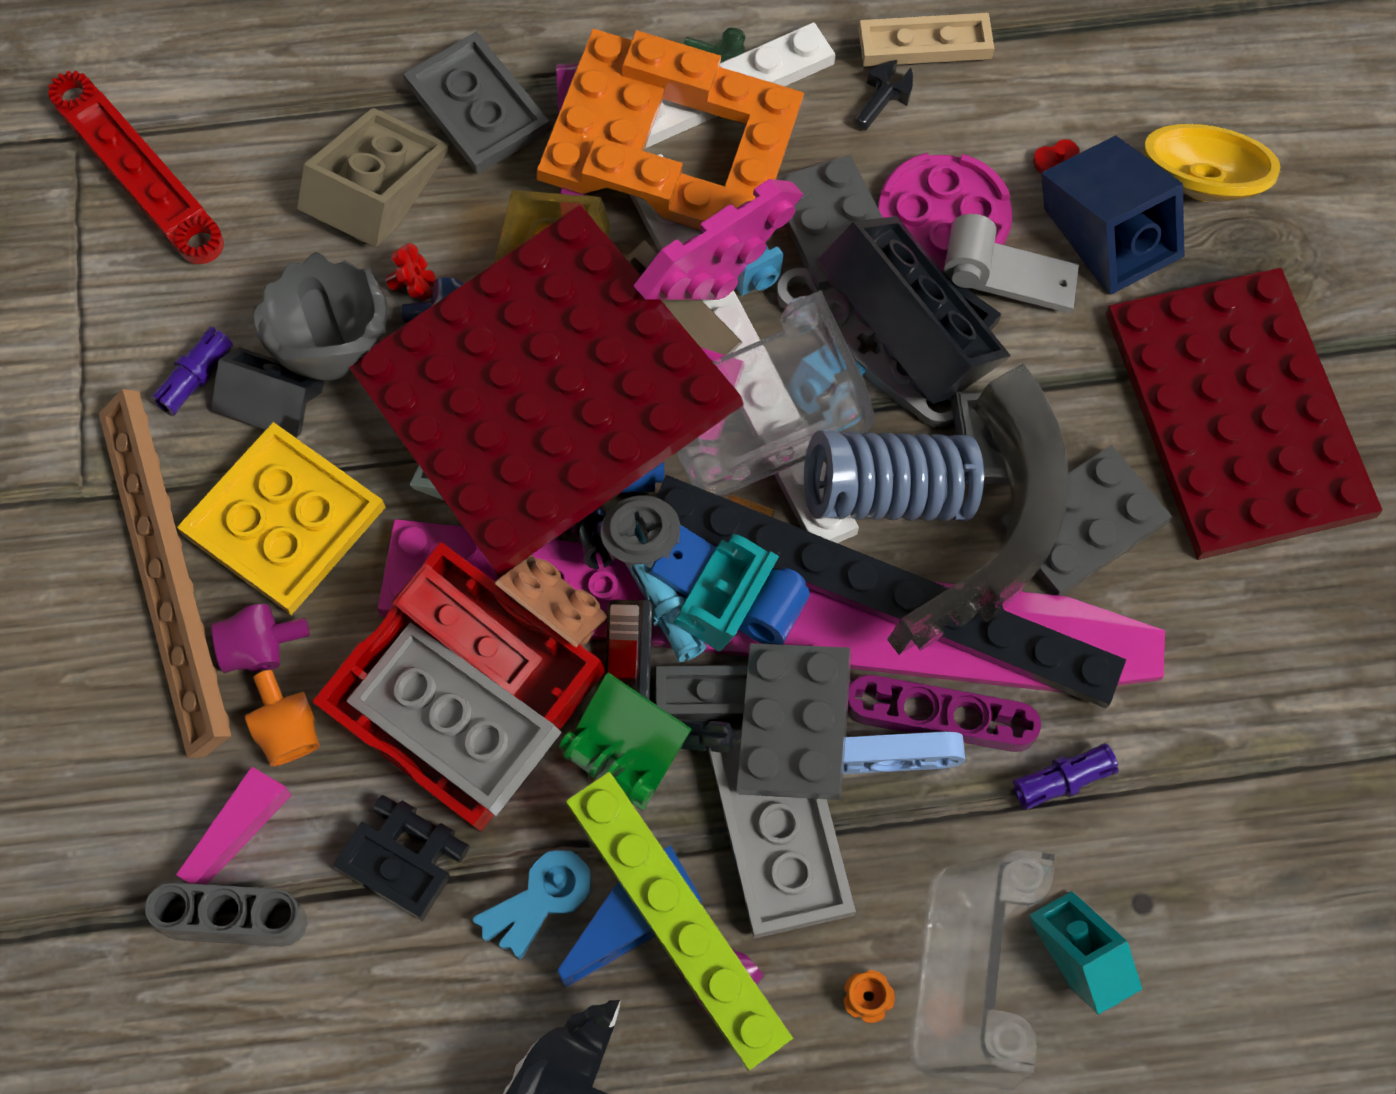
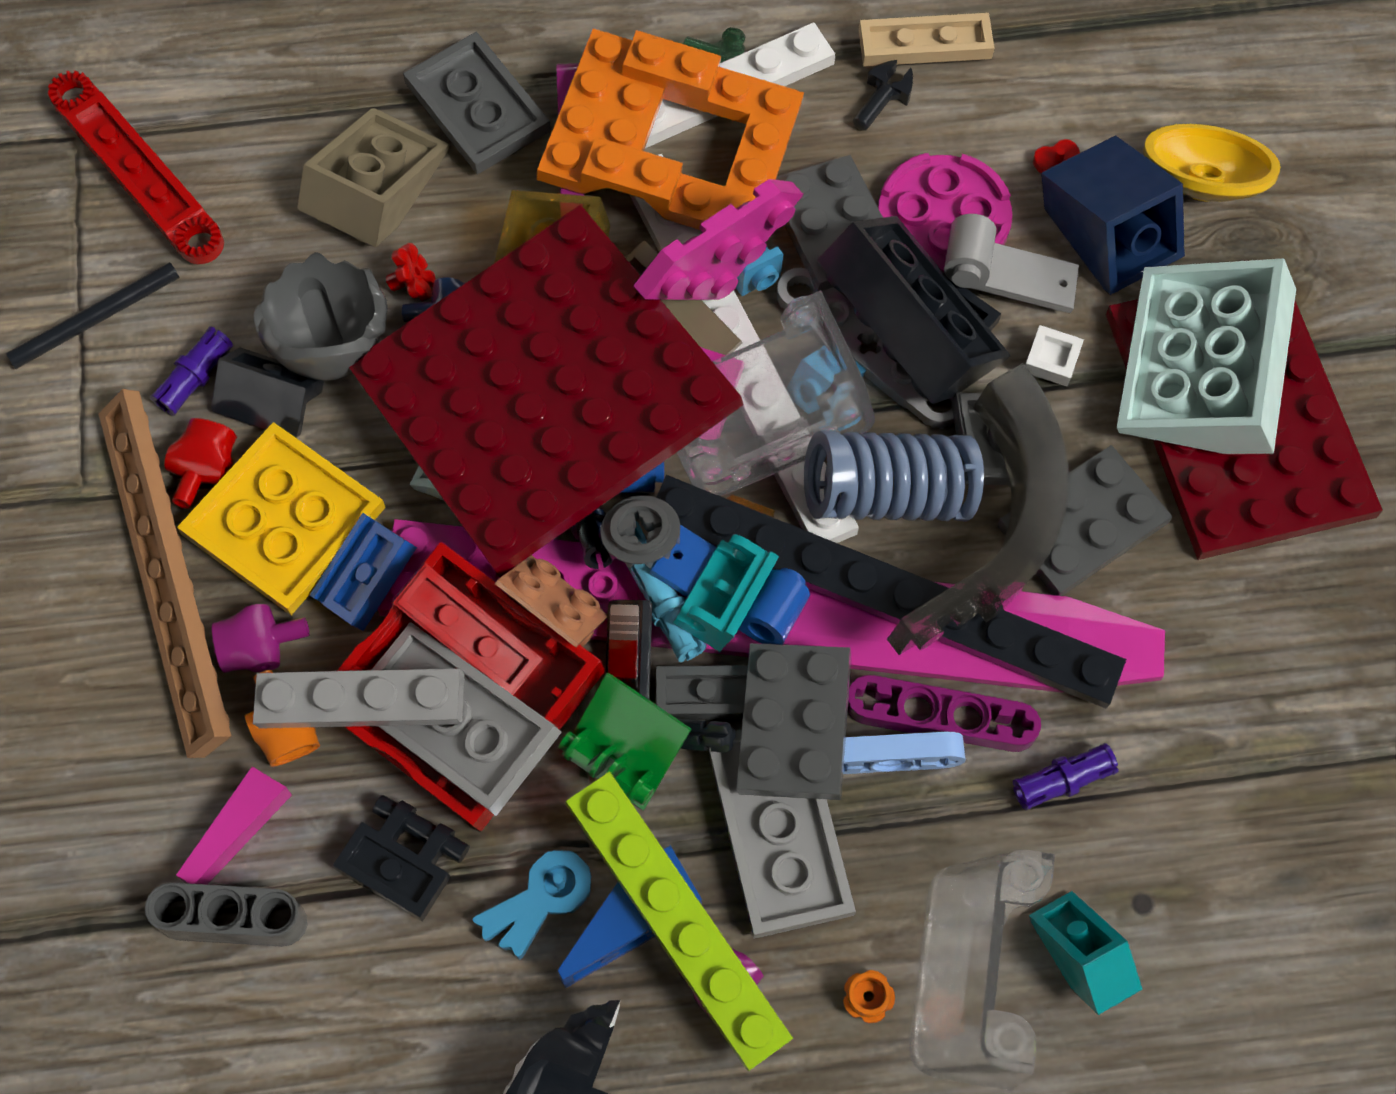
(92, 315): none -> black bar
(199, 457): none -> red piece
(359, 698): none -> light grey plate
(363, 571): none -> blue plate
(1053, 355): none -> white plate
(1210, 355): none -> light aqua slope

